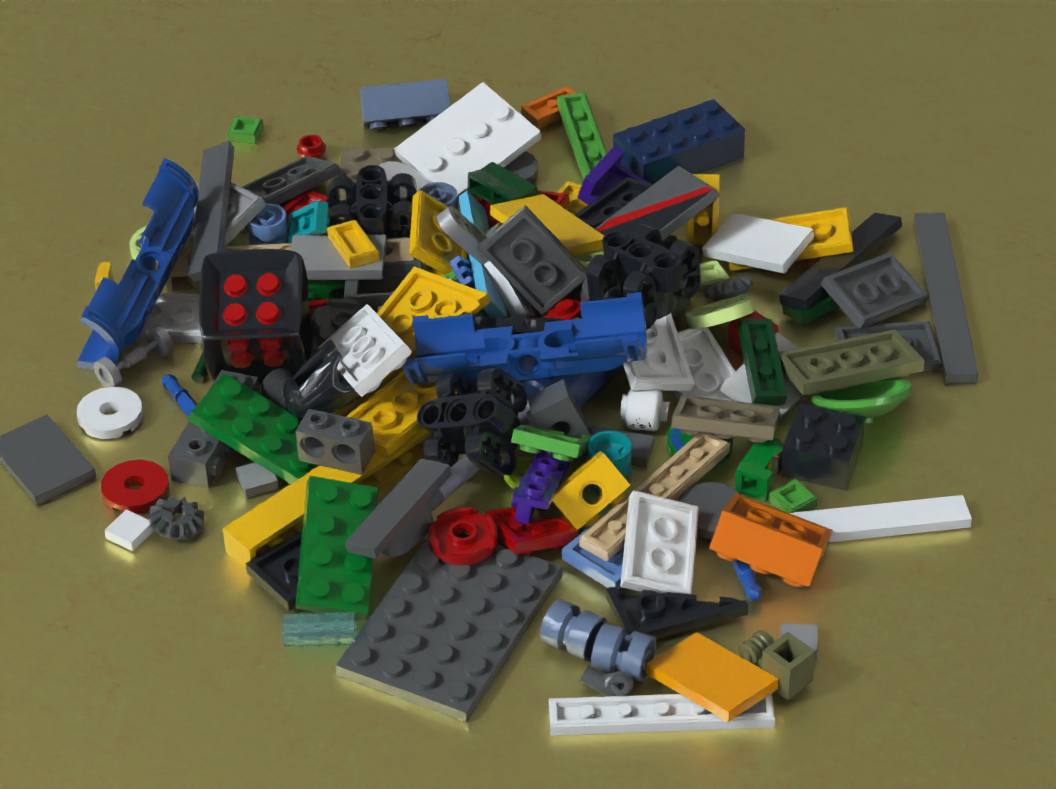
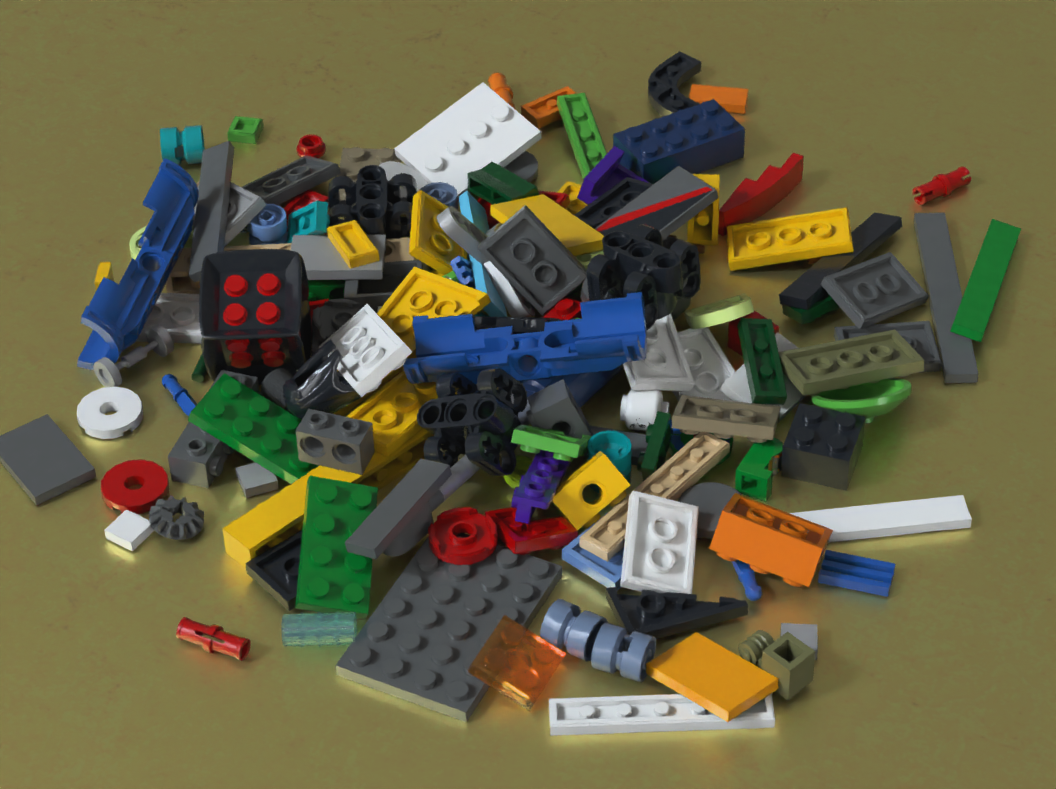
(191, 139): none -> teal wheel
(194, 631): none -> red pin
(403, 103): sand blue slope -> none
(499, 86): none -> orange pin
(516, 662): none -> clear orange plate
(608, 684): dark grey arm -> none
(658, 439): none -> dark green plate
(666, 80): none -> black plate
(711, 273): yellowish green tile -> none
(728, 288): dark grey gear -> none
(731, 99): none -> orange tile
(758, 242): white tile -> none
(760, 196): none -> red slope
(793, 498): bright green tile -> none
(857, 571): none -> blue tile
(941, 185): none -> red pin
(985, 280): none -> green tile

